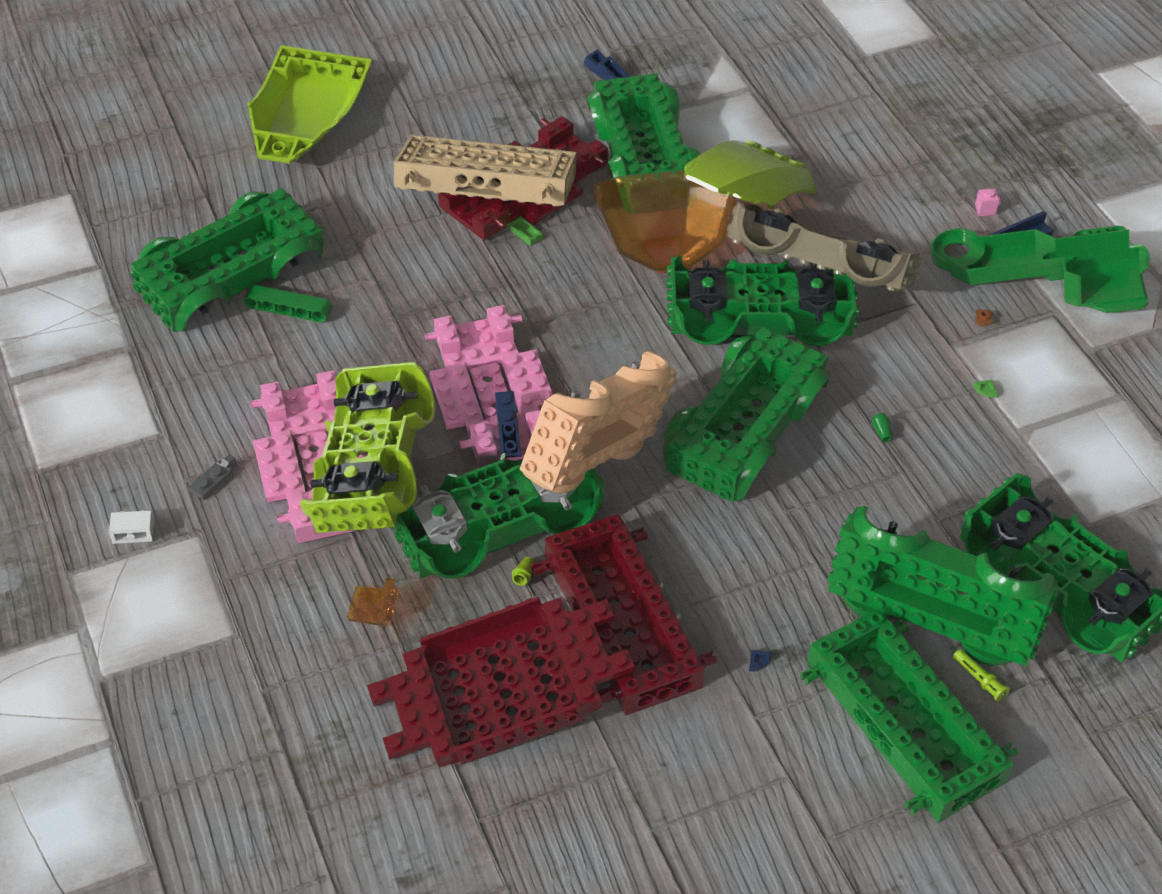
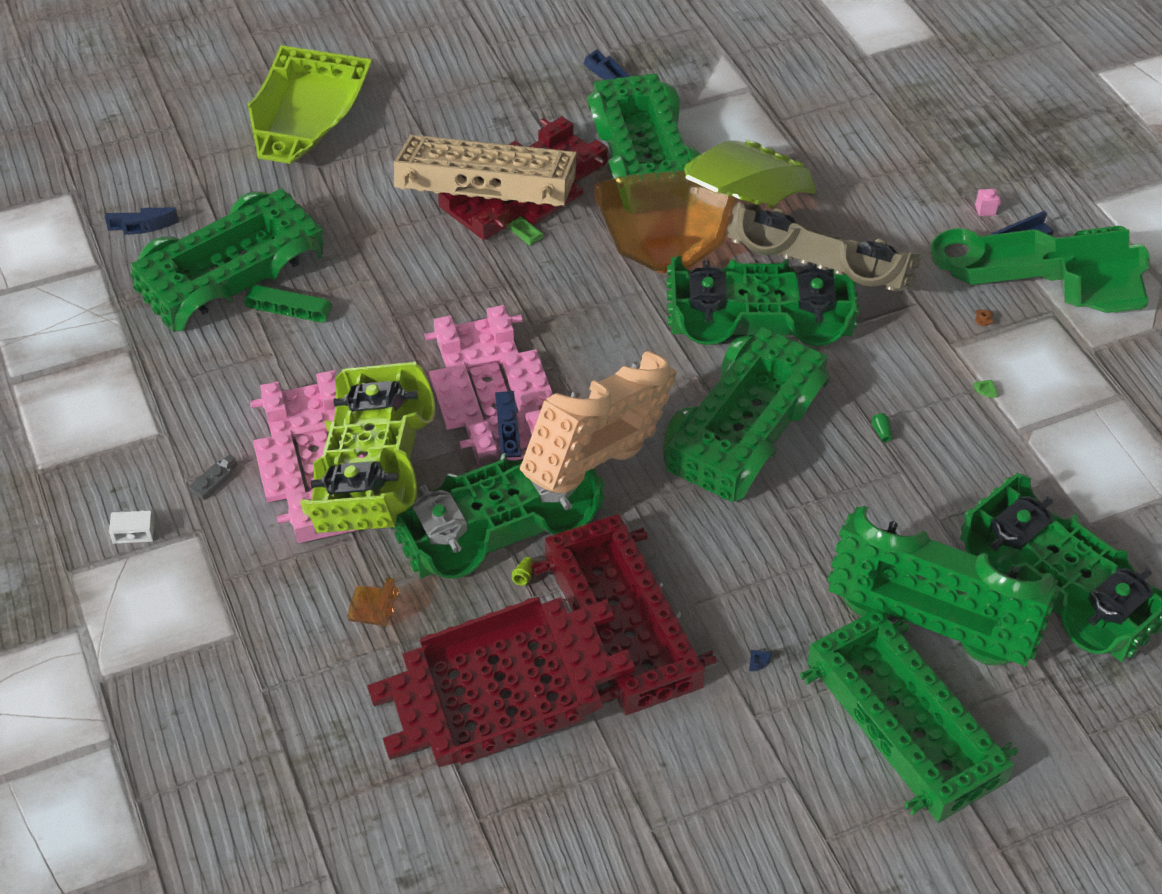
(142, 222): none -> dark blue slope
(987, 681): lime pin -> none

